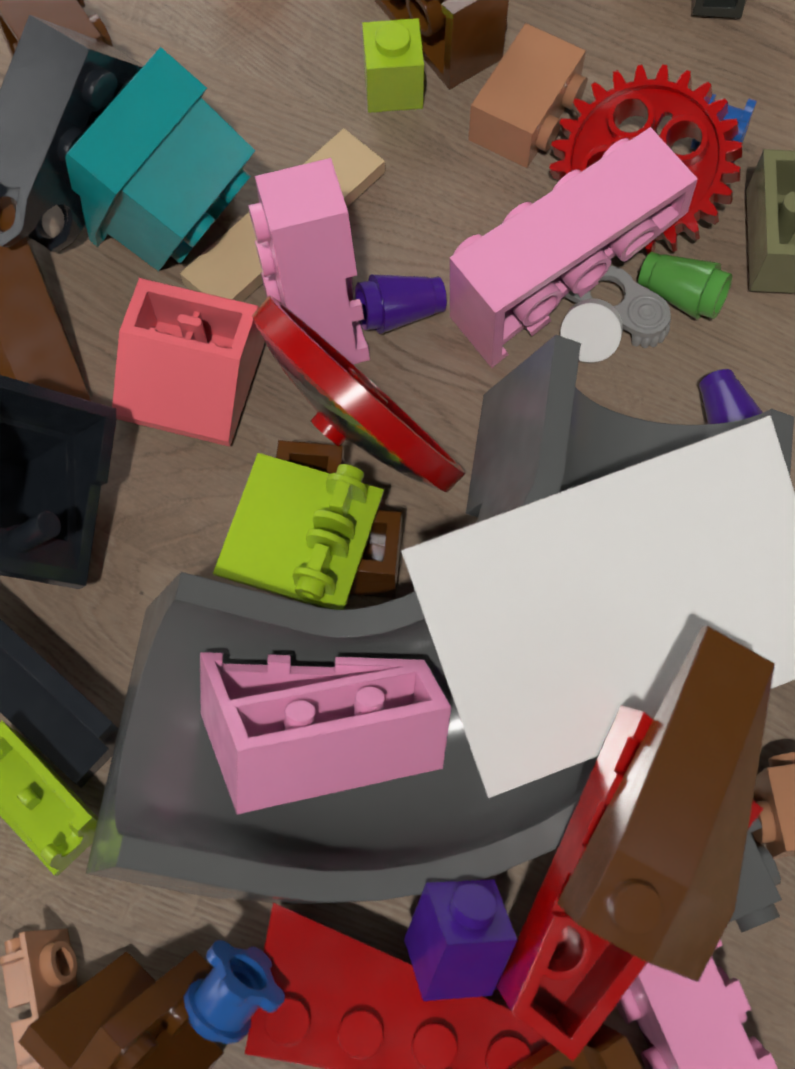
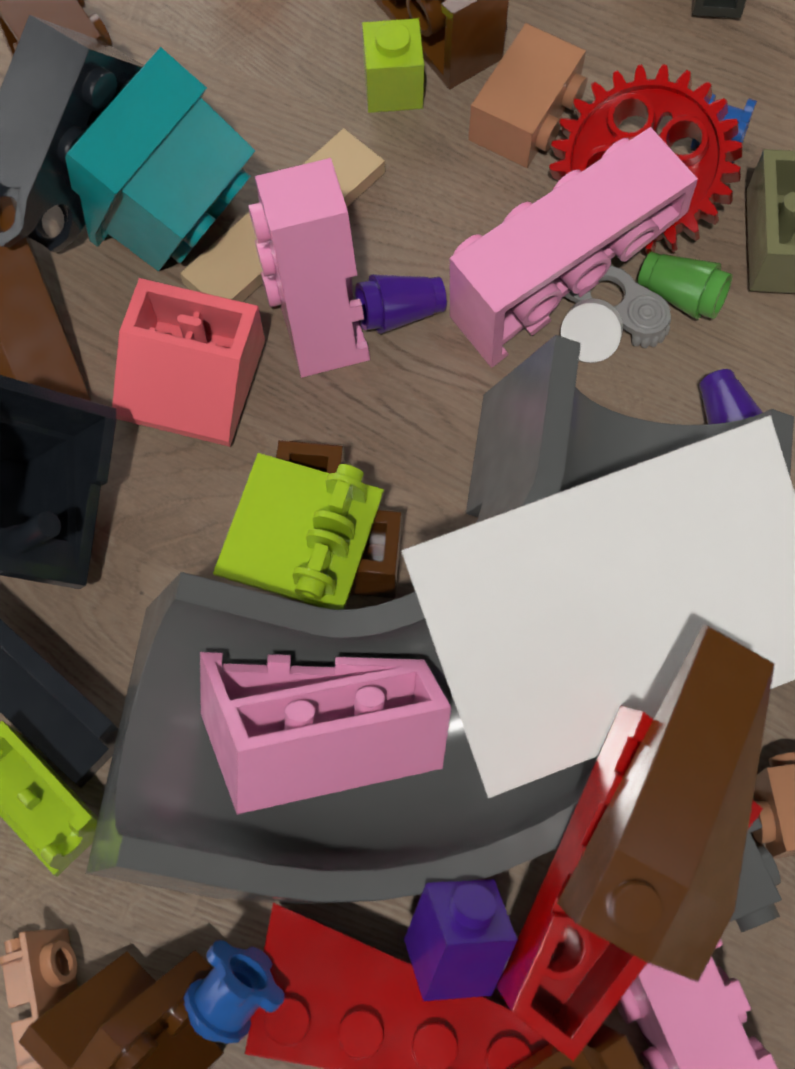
(350, 402): red dish -> none

